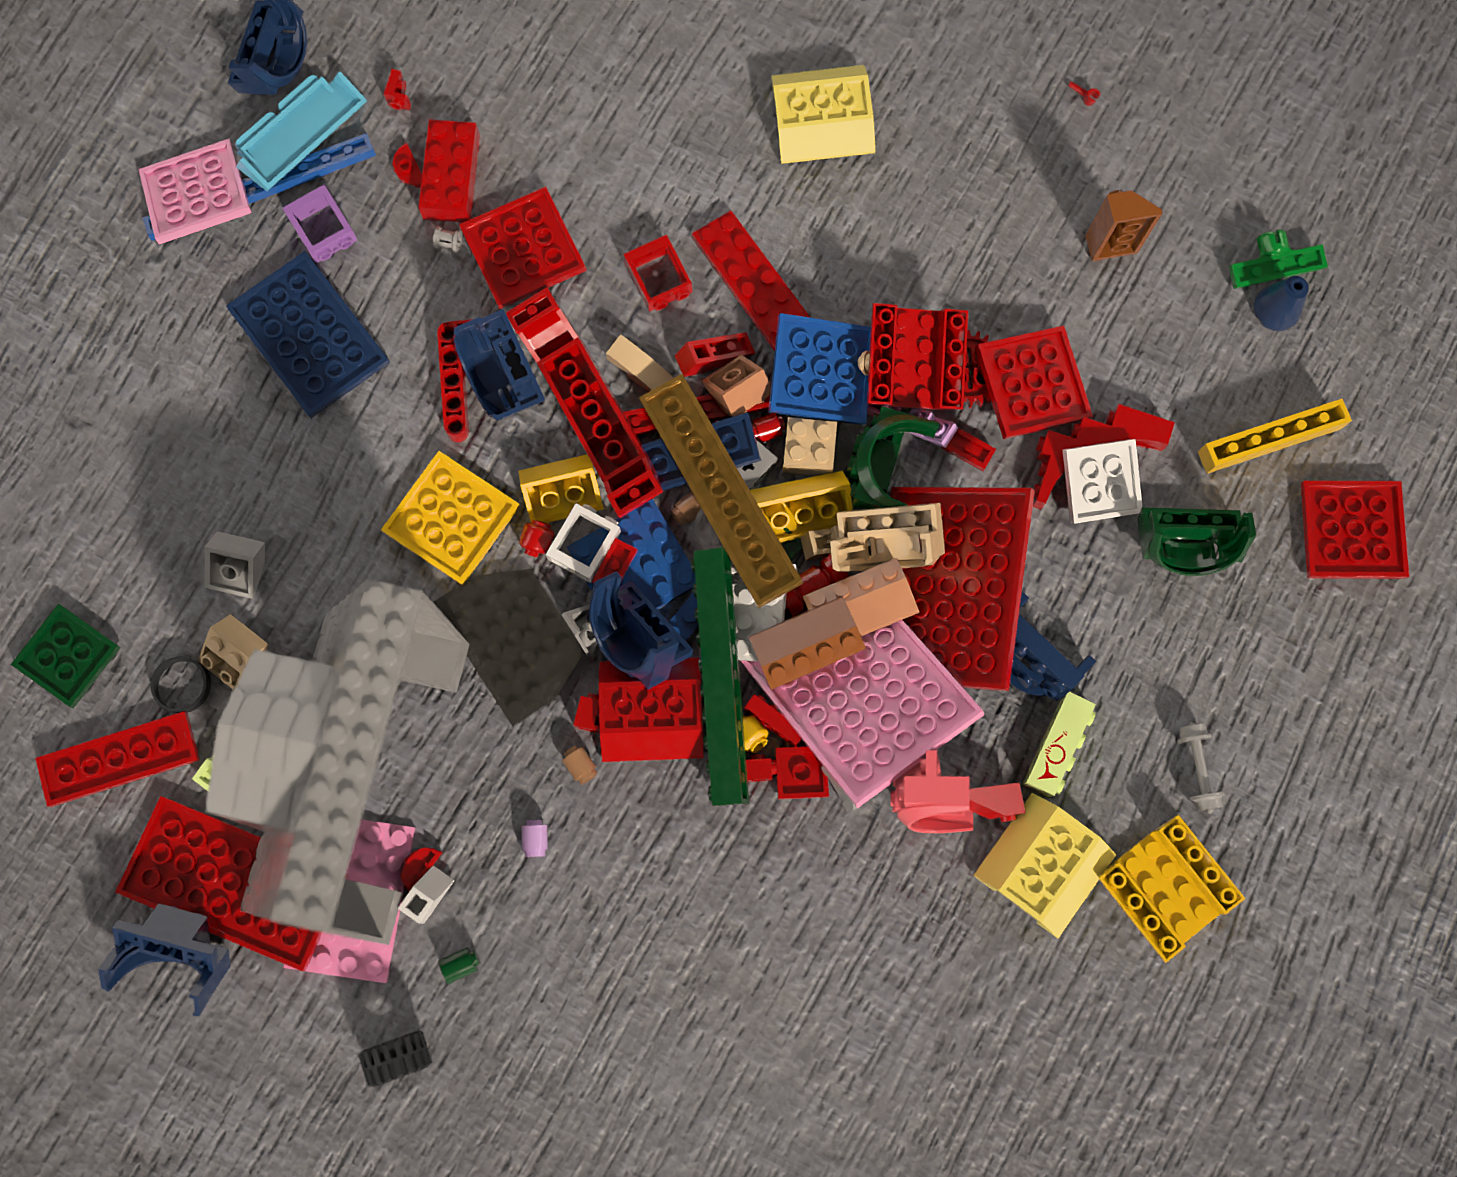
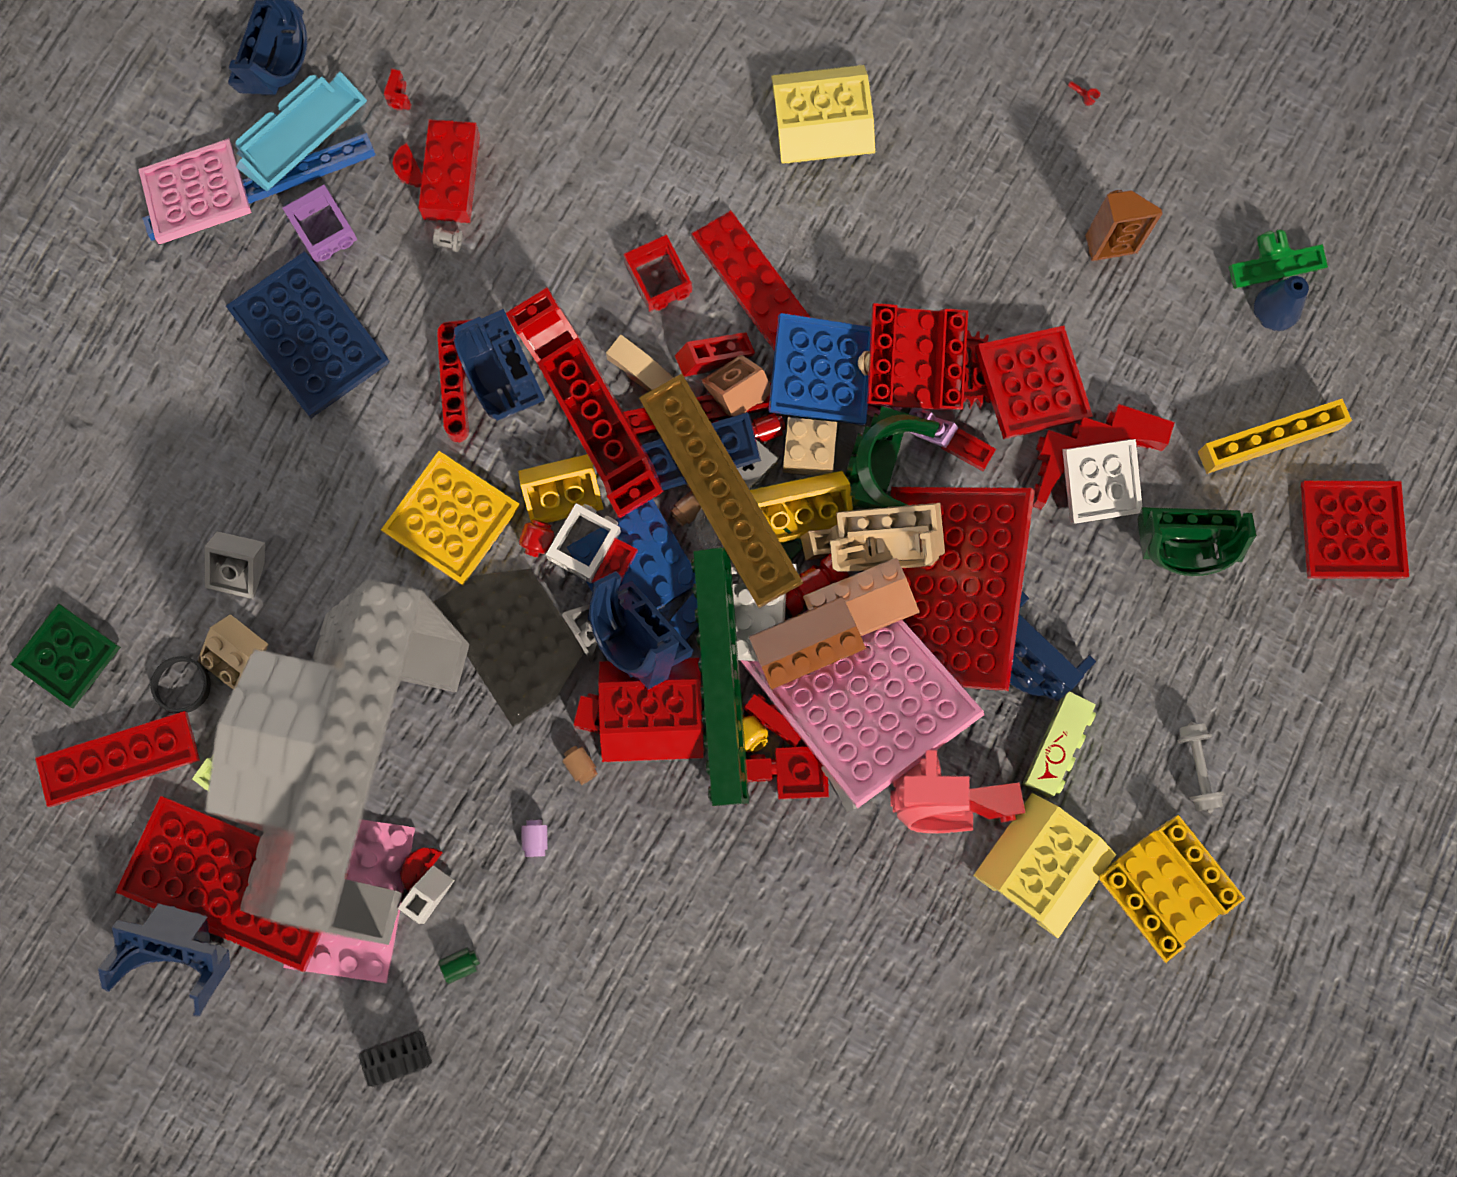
(522, 247): red plate -> none

